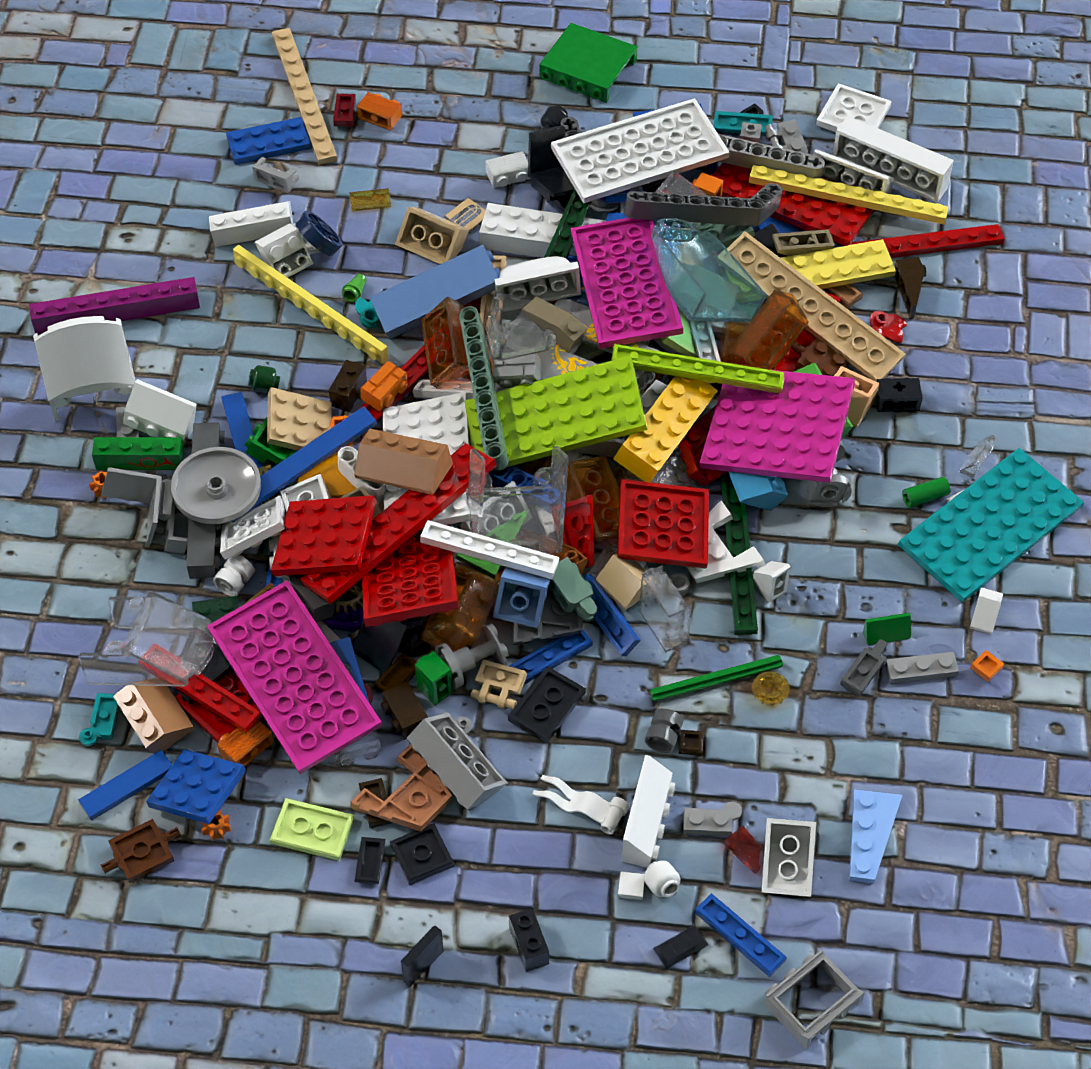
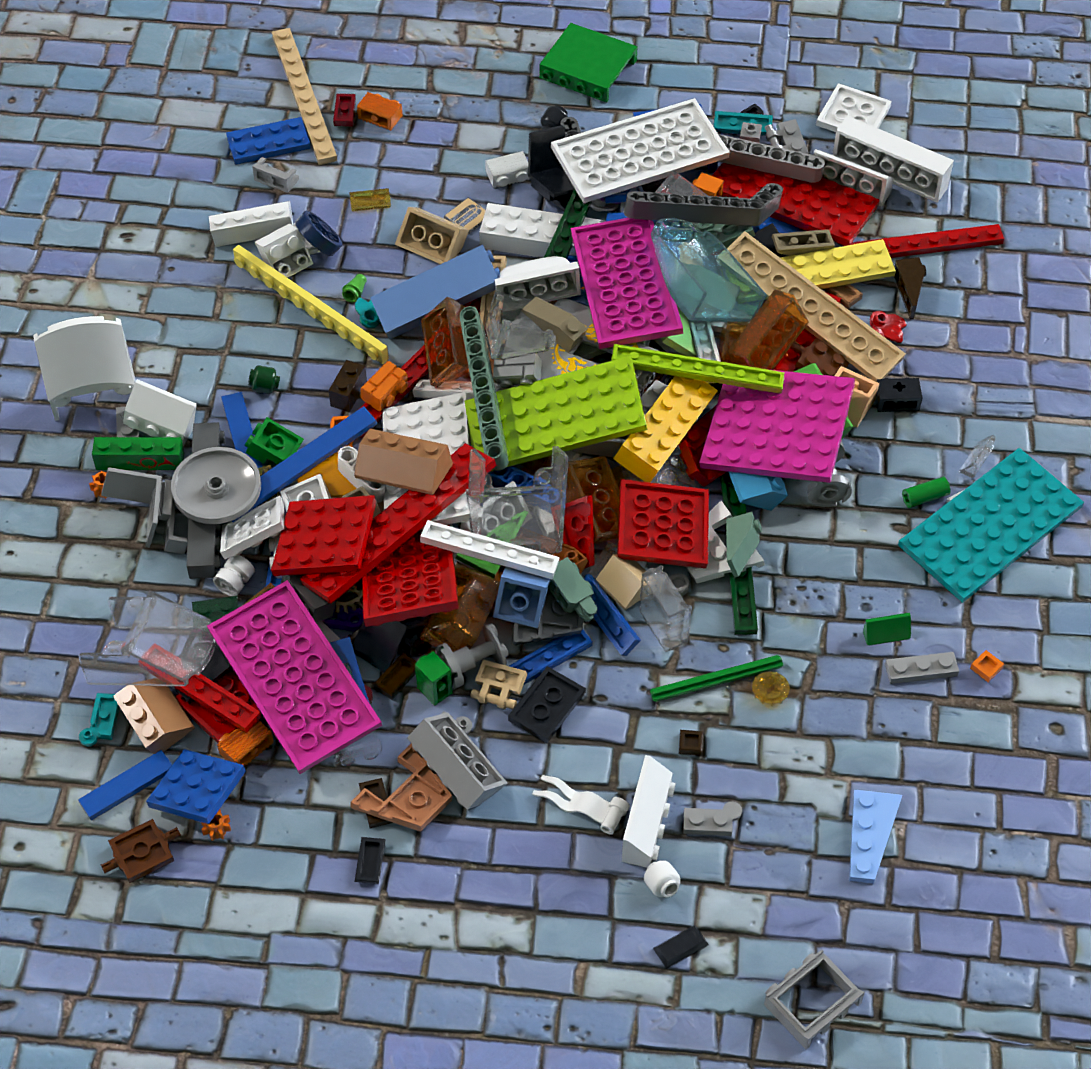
(120, 303): magenta brick -> none
(296, 418): tan plate -> none
(312, 829): yellowish green tile -> none
(403, 708): dark brown brick -> none
(421, 854): black tile -> none
(422, 955): black tile -> none
(529, 939): black brick -> none
(631, 885): white tile -> none
(664, 730): dark grey wheel -> none
(740, 935): blue tile -> none
(742, 540): none -> sand green slope
(745, 848): clear red slope -> none
(772, 579): white slope -> none
(788, 857): white slope -> none
(850, 194): light yellow plate -> none
(865, 668): dark grey hinge -> none
(986, 611): white slope -> none

